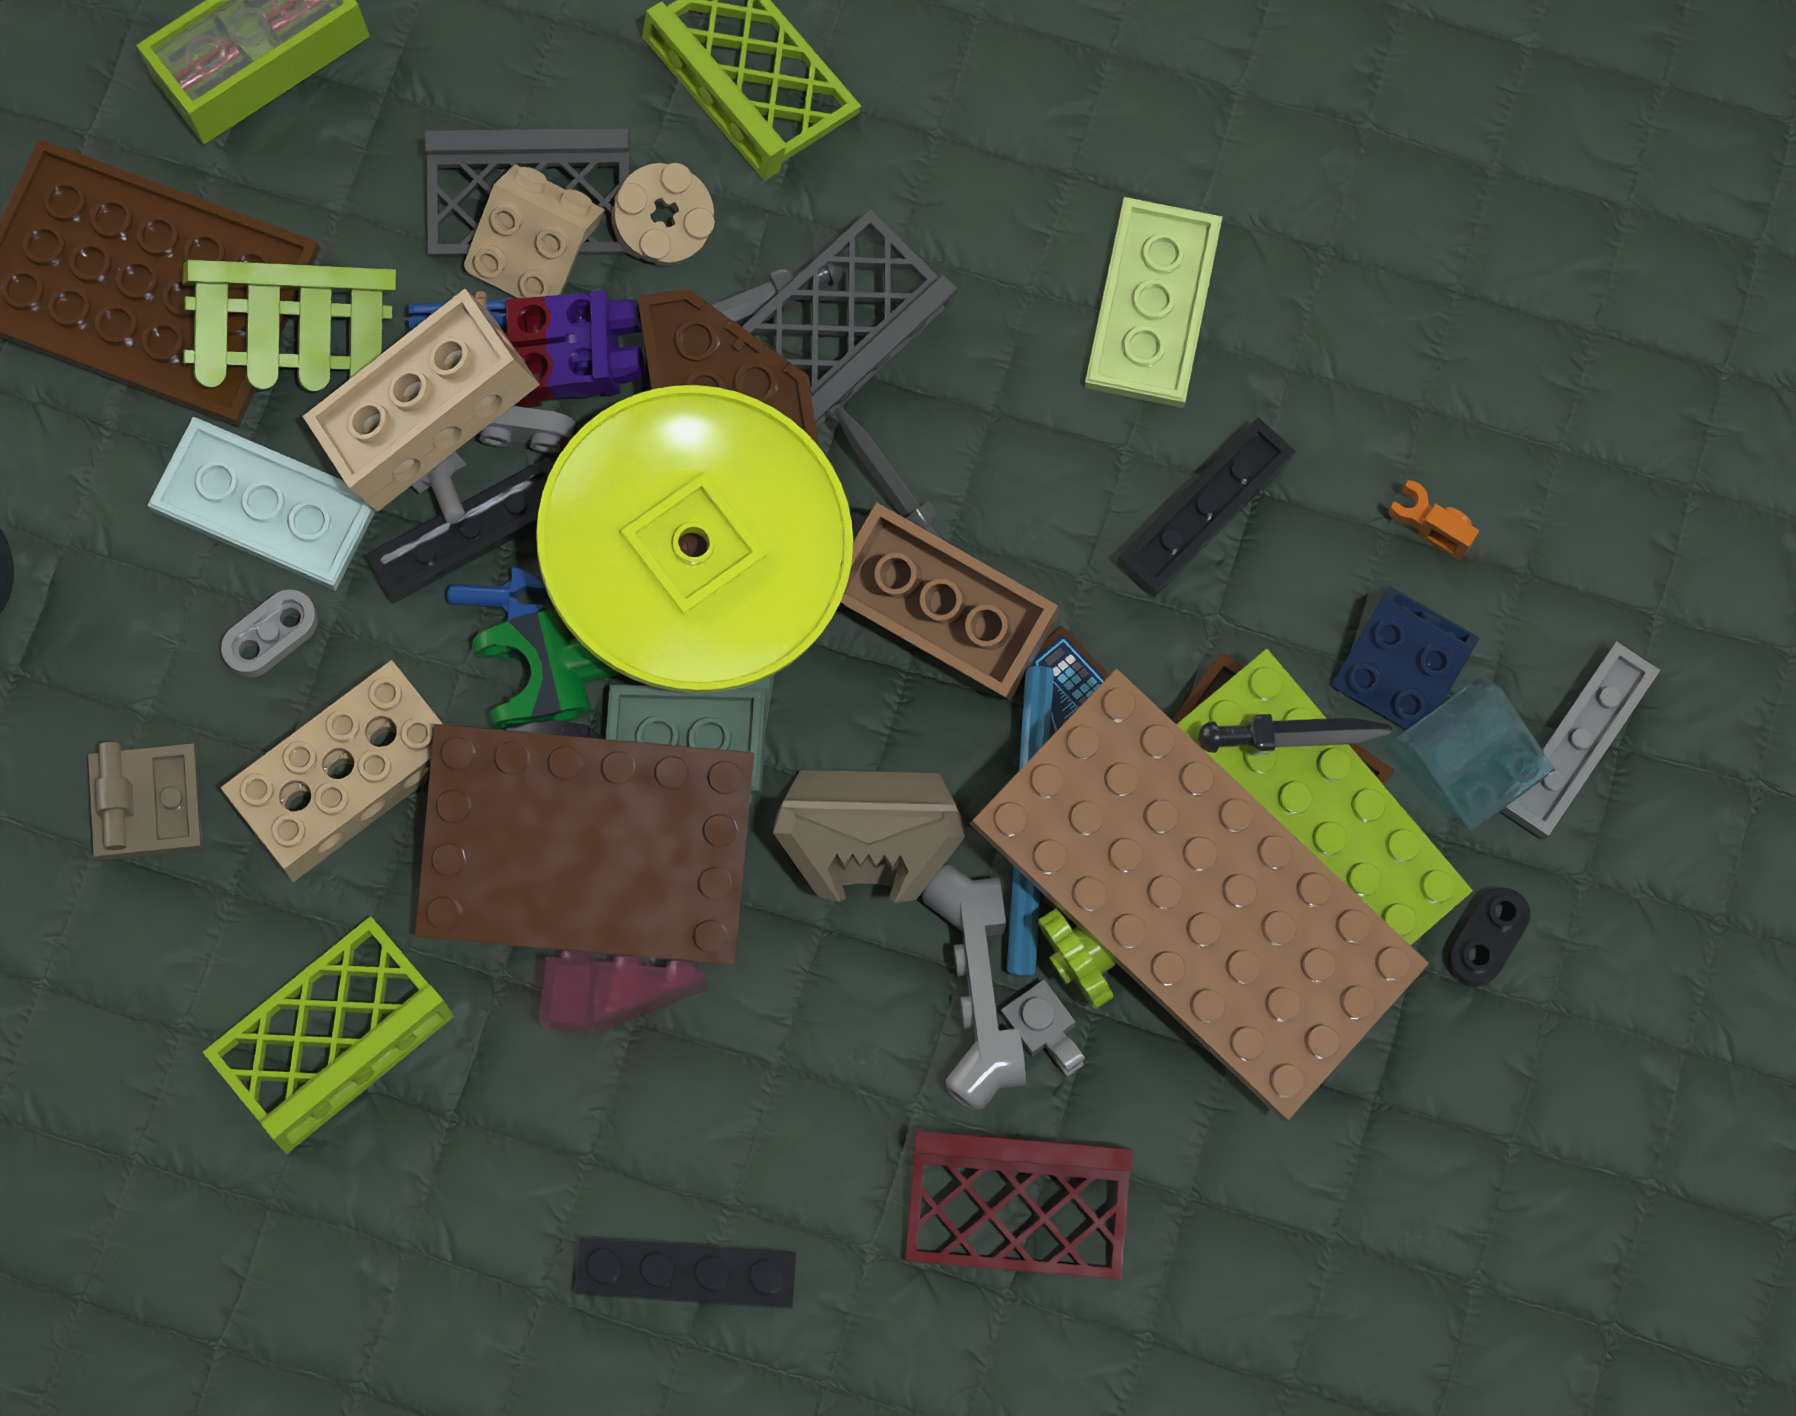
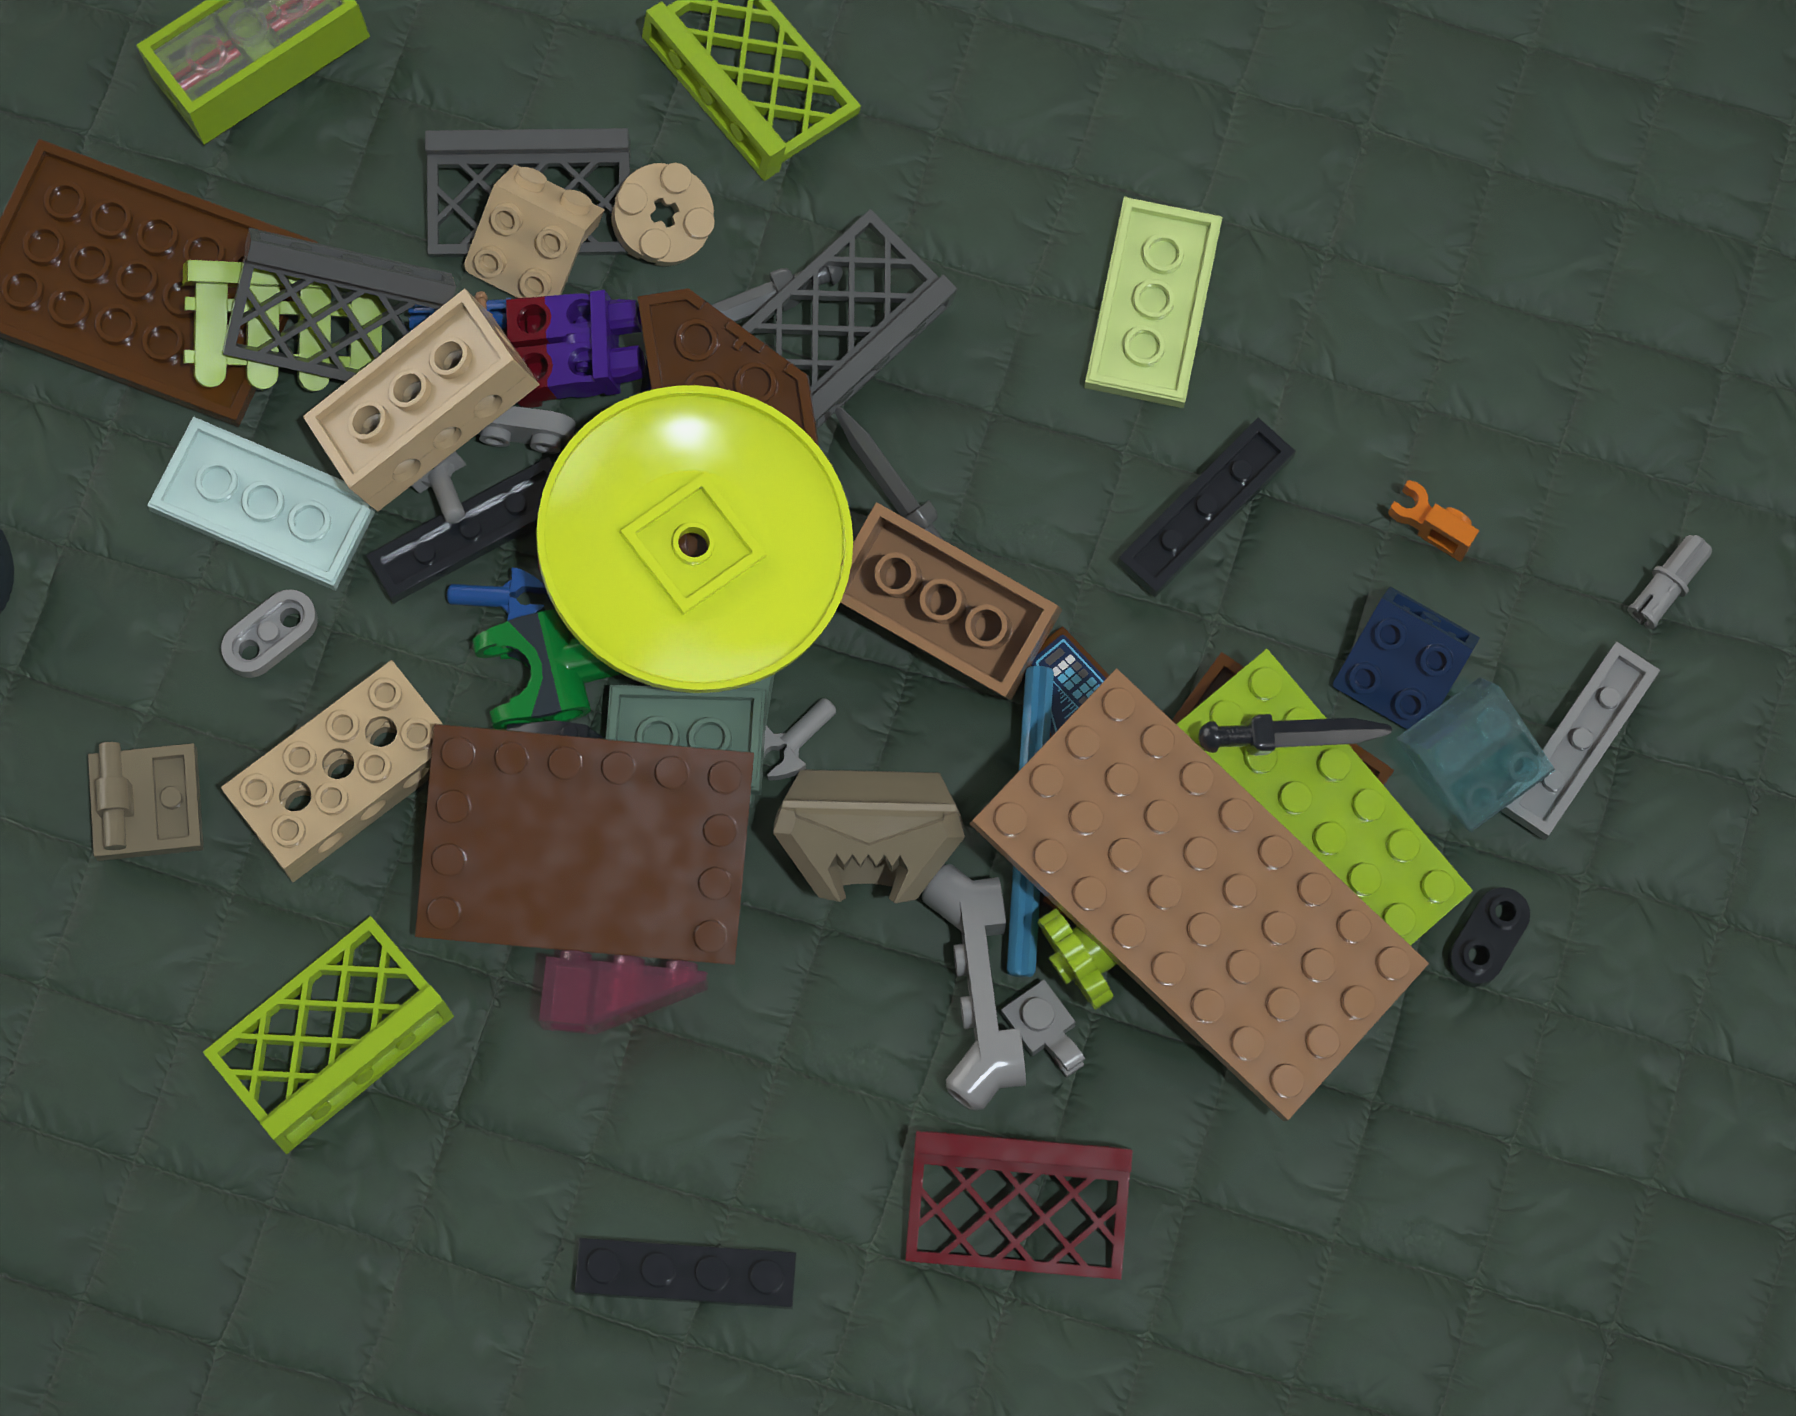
(335, 268): none -> dark grey fence
(796, 738): none -> light grey bar
(1670, 581): none -> light grey axle

